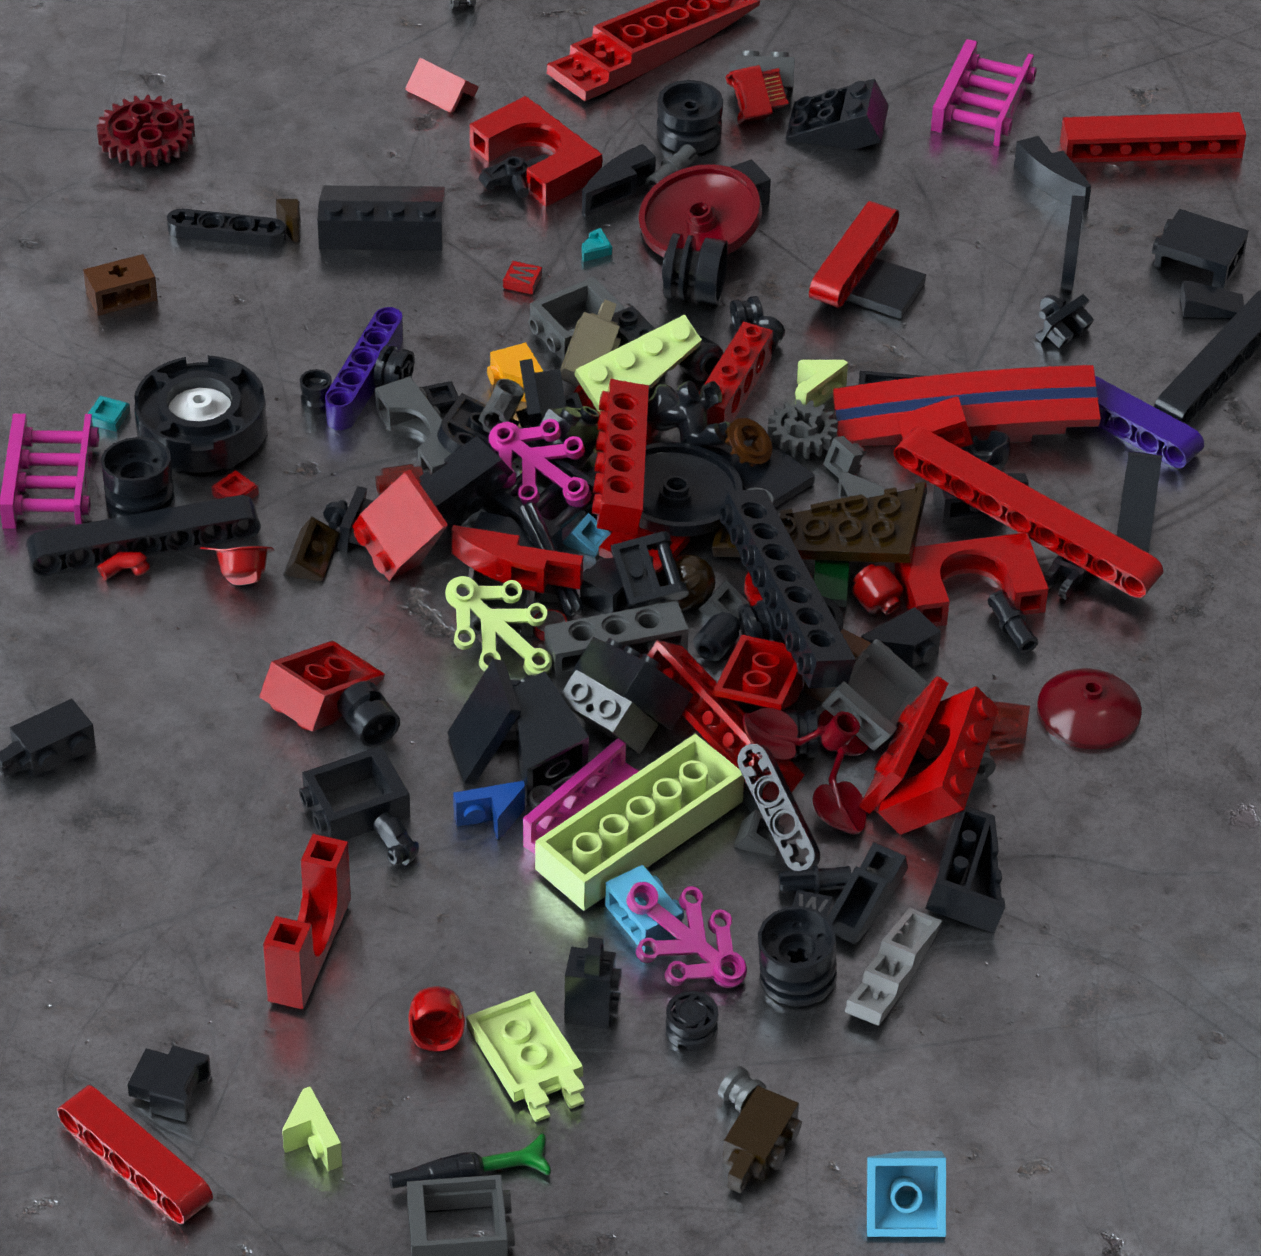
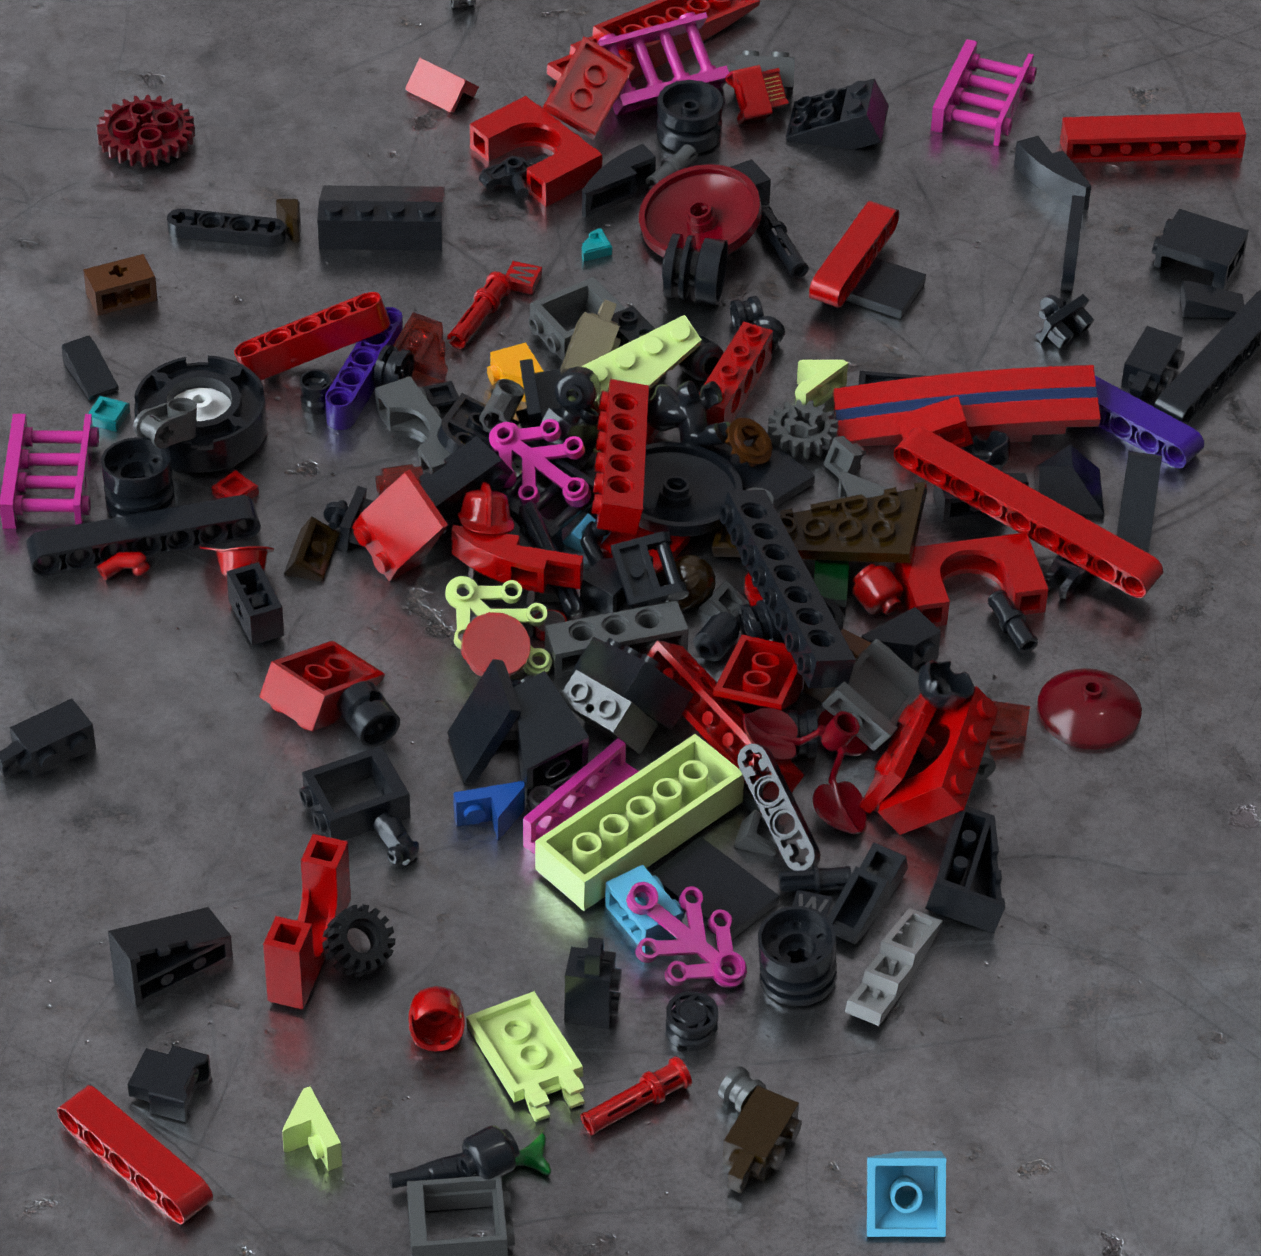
(88, 367): none -> black slope
(167, 952): none -> black wedge
(168, 422): none -> dark grey piece
(255, 603): none -> black brick
(314, 335): none -> red beam
(373, 928): none -> black tyre
(426, 341): none -> clear red wing
(485, 302): none -> red pin
(486, 512): none -> red piece
(489, 1153): none -> black head
(498, 638): none -> red tile
(577, 388): none -> black head
(588, 87): none -> red tile
(591, 542): none -> black arm
(634, 100): none -> dark pink fence
(651, 1088): none -> red pin
(722, 883): none -> black tile
(794, 262): none -> black pin
(944, 687): none -> black hair
(1071, 482): none -> black slope
(1152, 363): none -> black hinge

